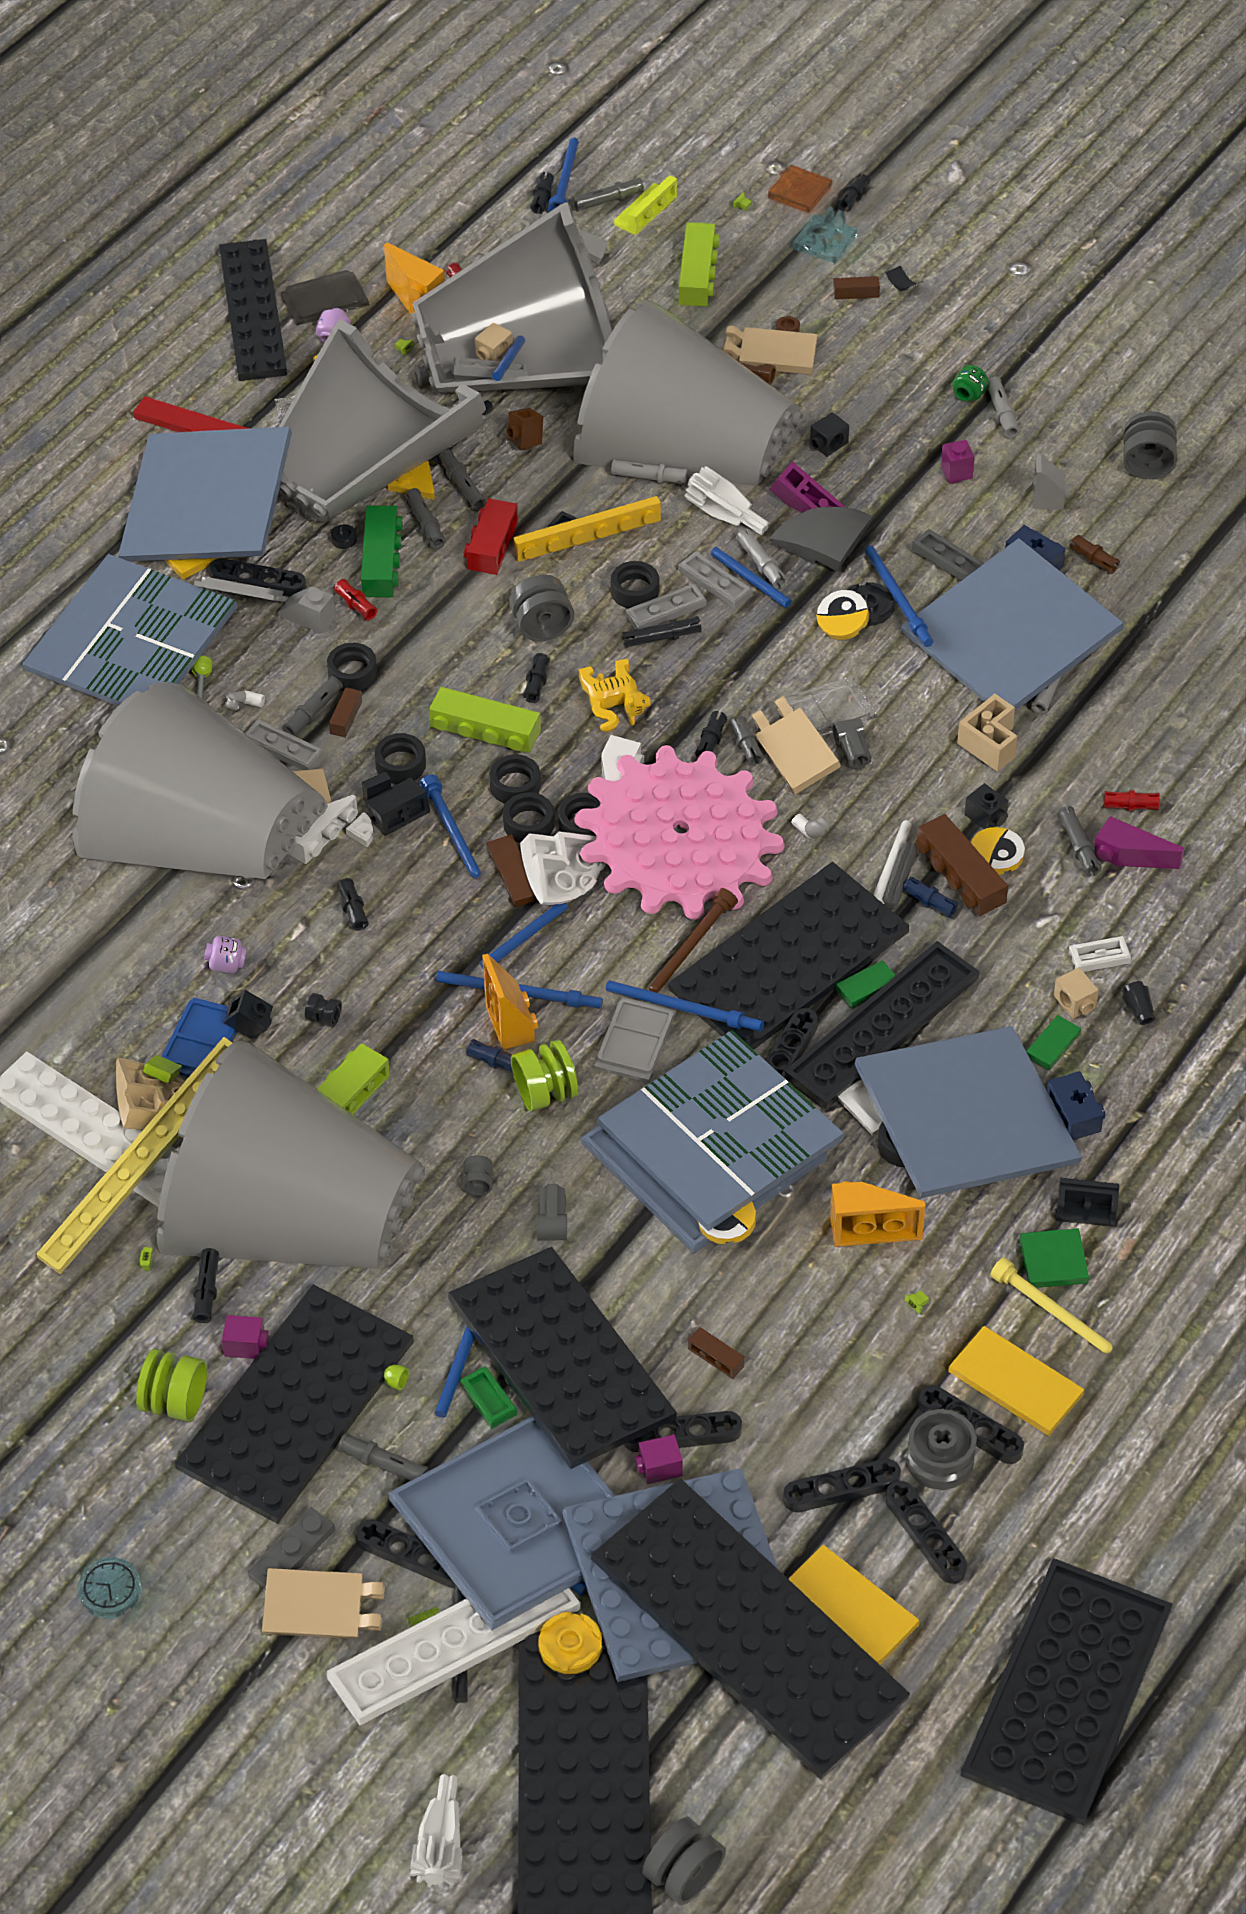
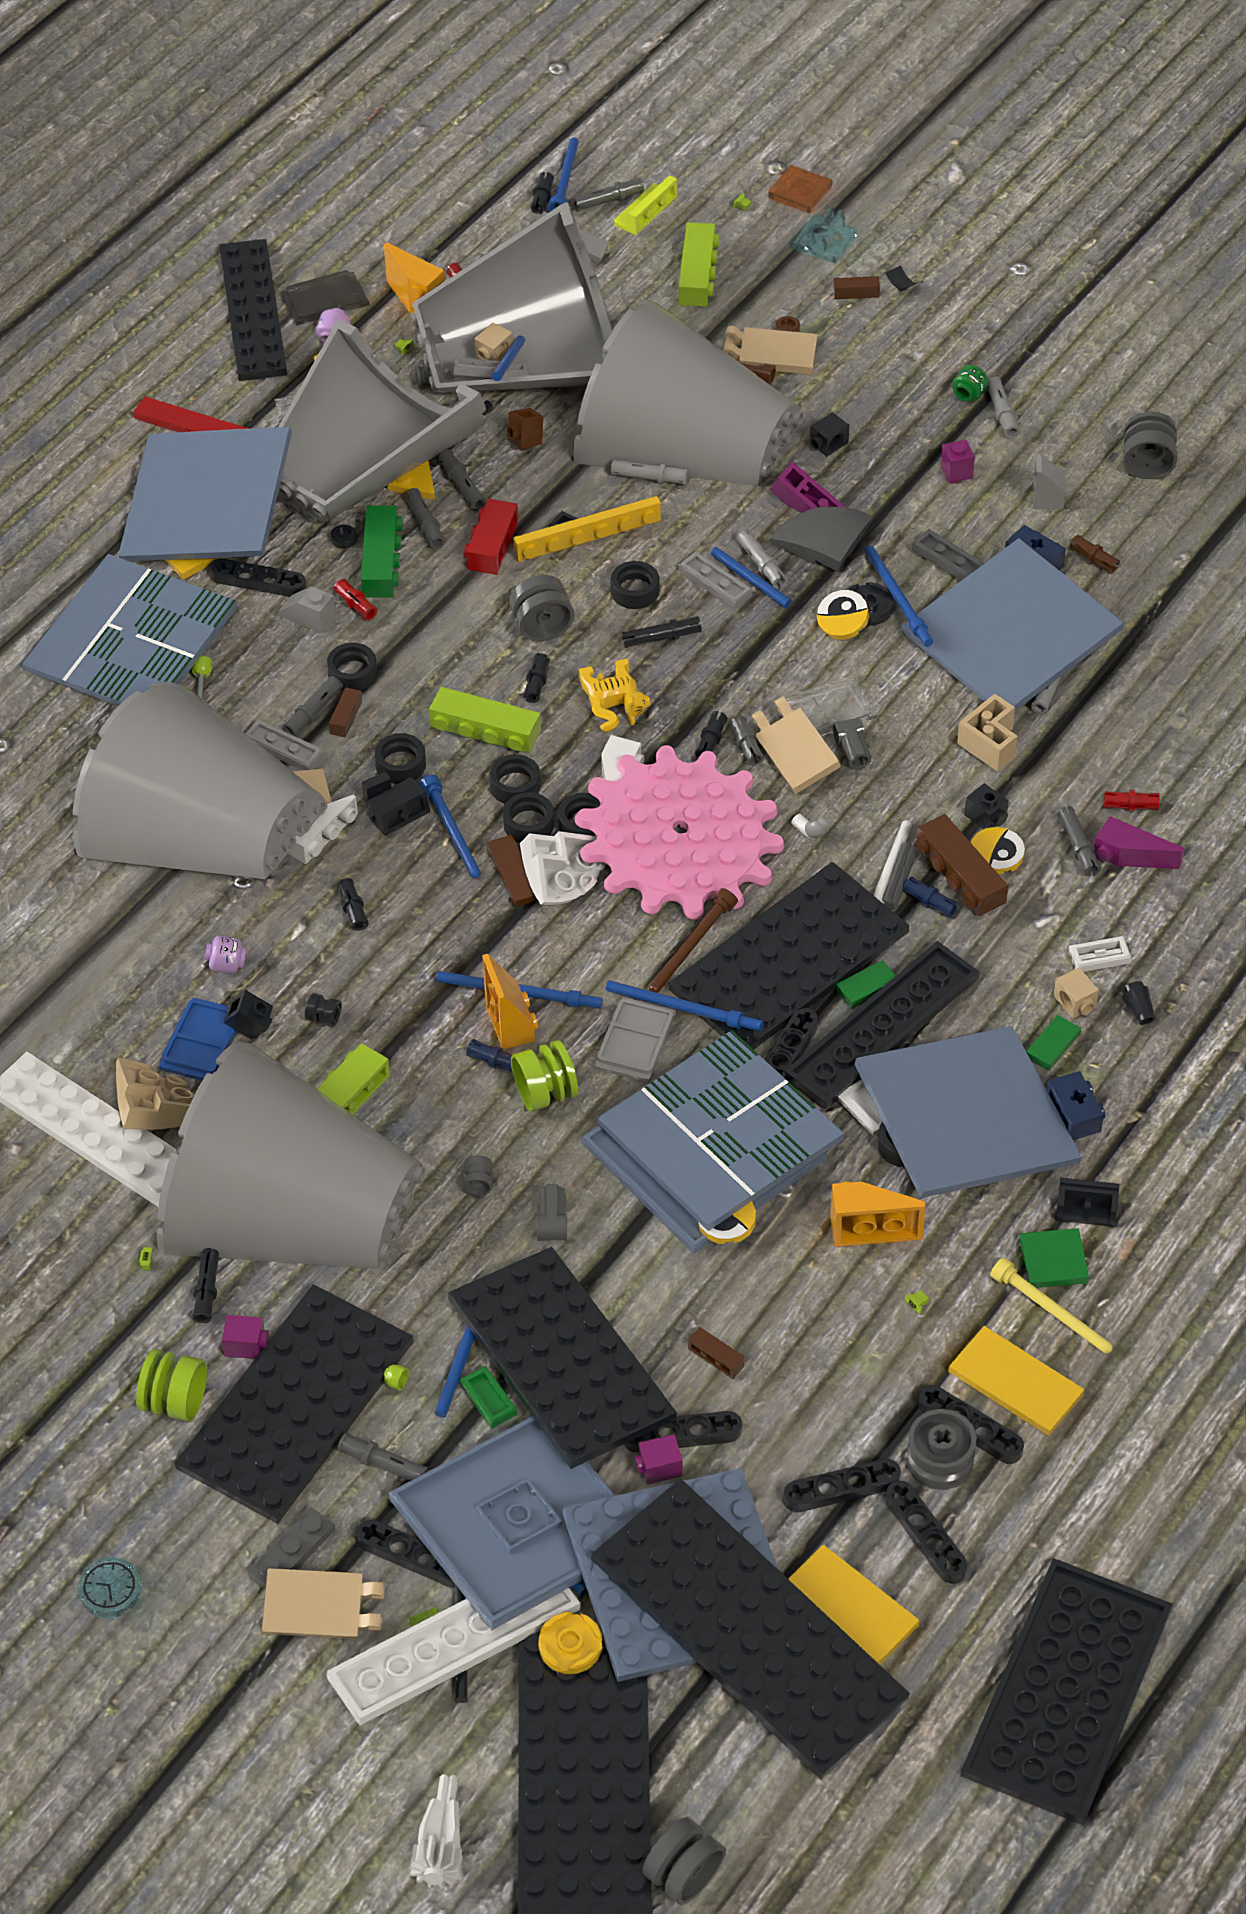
(126, 1171): light yellow plate -> none
(162, 1068): lime tile -> none
(240, 588): light grey piece -> none
(245, 697): arm -> none
(361, 830): white tile -> none
(527, 932): blue bar -> none
(666, 607): light grey tile -> none
(723, 500): white piece -> none
(853, 192): black pin -> none

